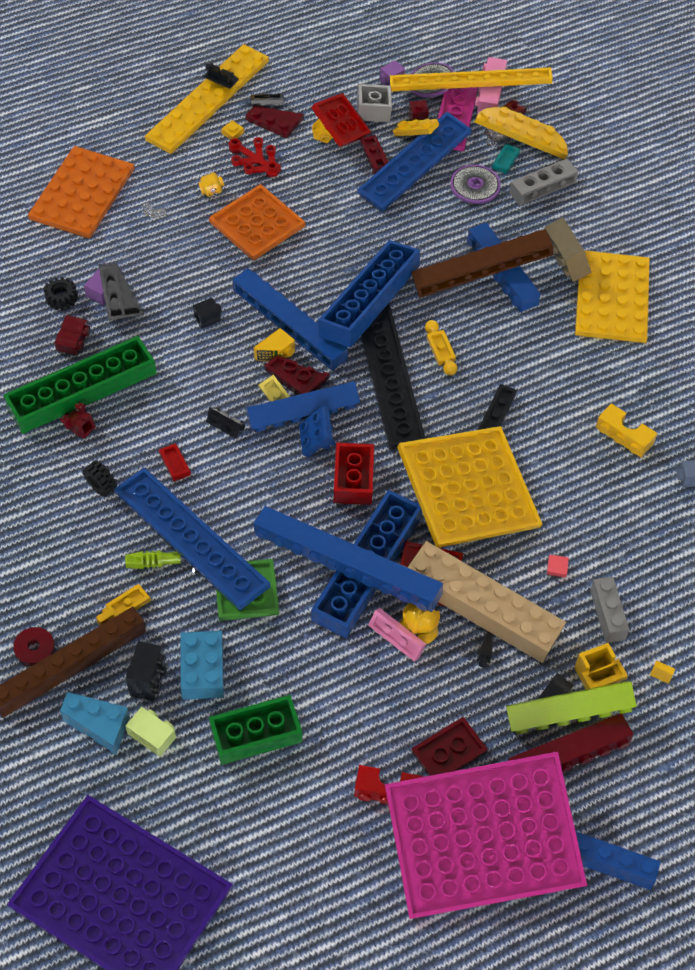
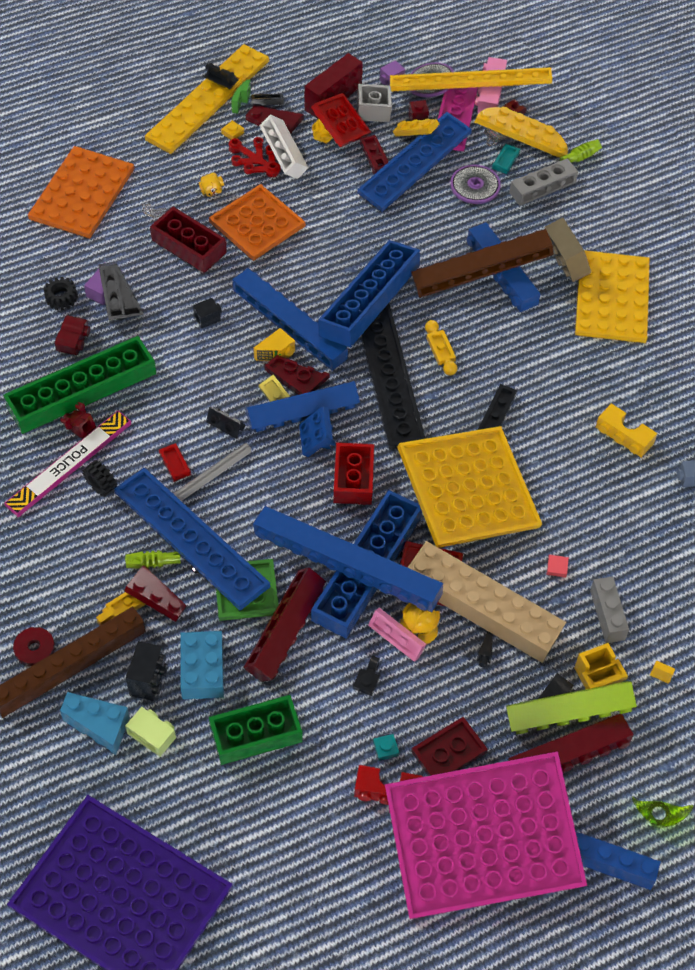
(67, 464): none -> tile
(154, 593): none -> dark red wing
(188, 239): none -> dark red brick
(213, 472): none -> light grey axle
(241, 95): none -> bright green slope
(283, 146): none -> white brick
(285, 625): none -> dark red brick
(337, 79): none -> dark red brick
(367, 679): none -> black plate
(386, 747): none -> teal plate
(583, 151): none -> lime hinge
(673, 815): none -> clear neon green piece

